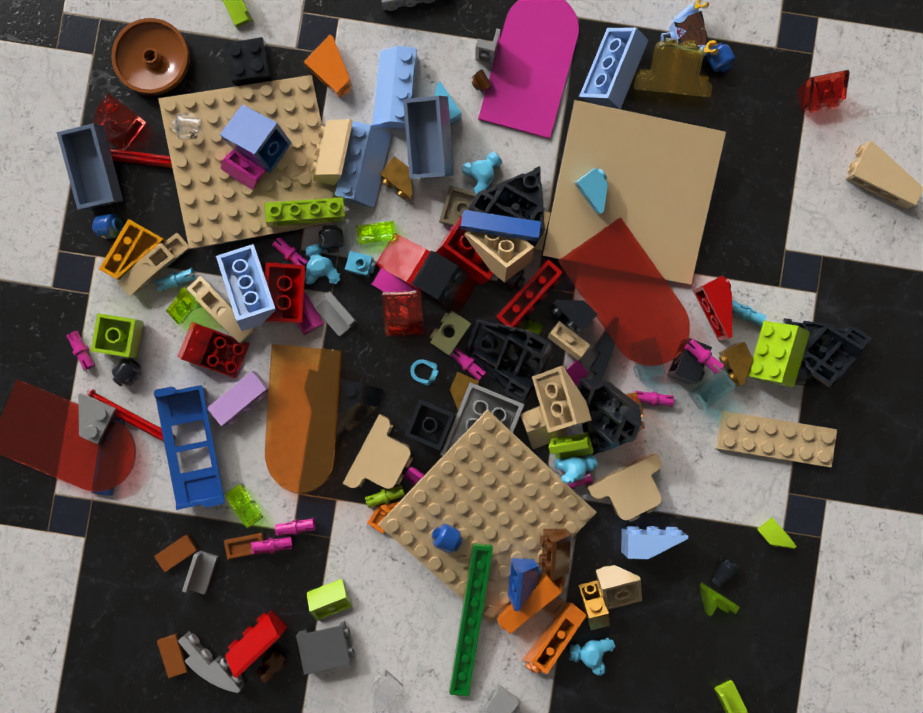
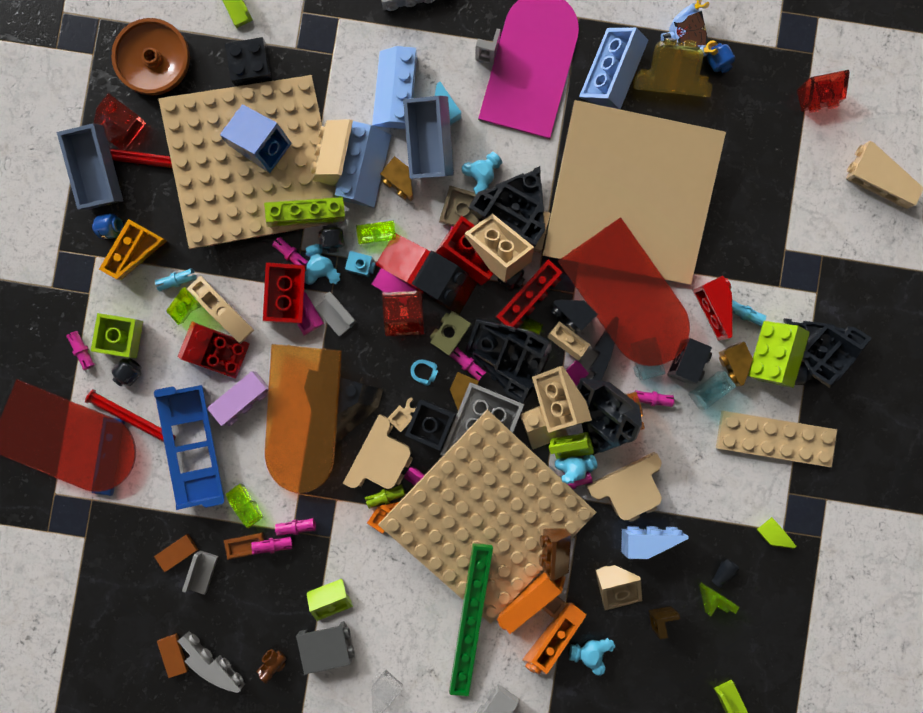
(93, 417): light grey wing -> none
(152, 264): tan slope -> none
(186, 126): clear head -> none
(242, 169): dark pink slope -> none
(246, 286): light blue slope -> none
(254, 643): red slope -> none
(329, 67): orange slope -> none
(401, 417): none -> tan plate
(447, 538): blue head -> none
(480, 81): reddish brown plate -> none
(500, 225): blue tile -> none
(522, 580): blue slope -> none
(594, 189): medium azure slope -> none
(594, 605): pearl gold slope -> none
(659, 617): none -> dark brown panel
(704, 356): dark pink pin -> none

